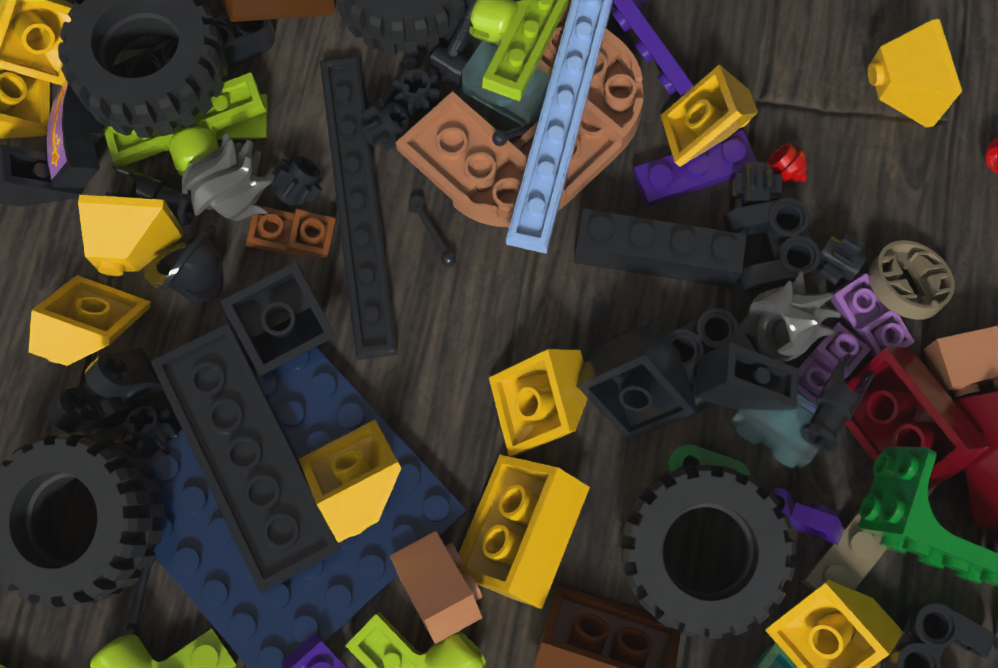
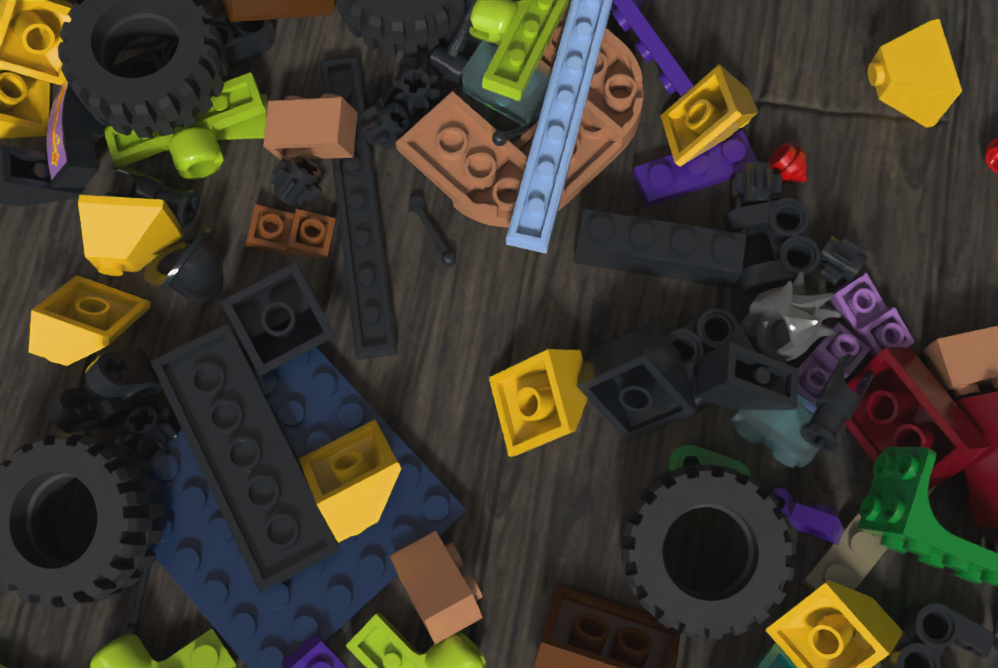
(227, 181): dark grey hair -> none
(310, 127): none -> nougat piece
(522, 529): yellow slope -> none
(927, 272): dark tan piece -> none

